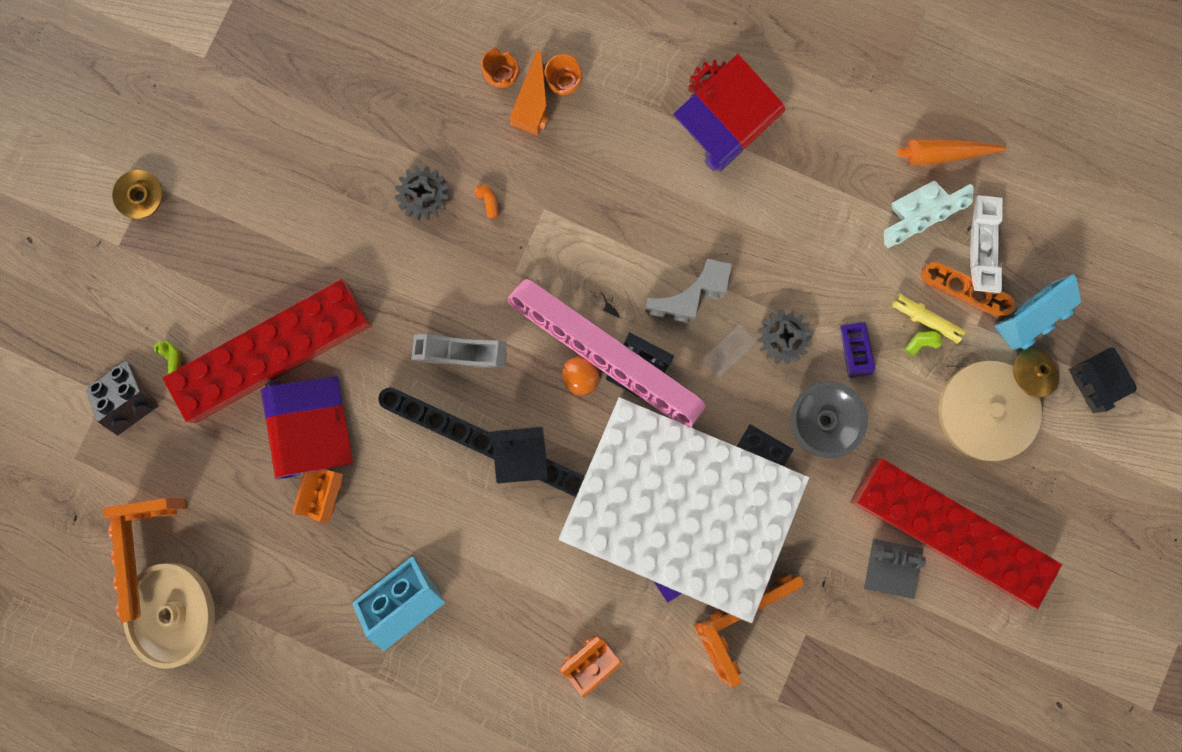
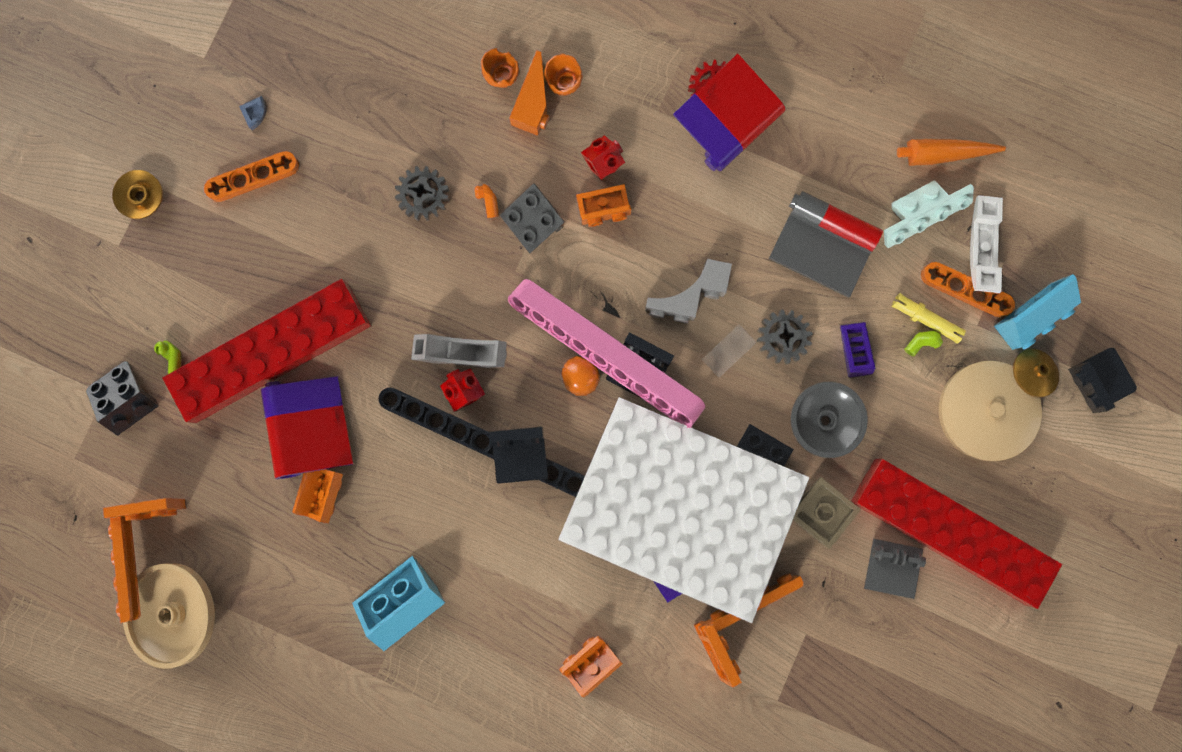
(253, 181): none -> orange beam
(254, 112): none -> sand blue tile
(461, 389): none -> red brick
(532, 218): none -> dark grey hinge
(603, 156): none -> red brick
(603, 205): none -> orange bracket
(825, 243): none -> dark grey door
(825, 512): none -> dark tan plate

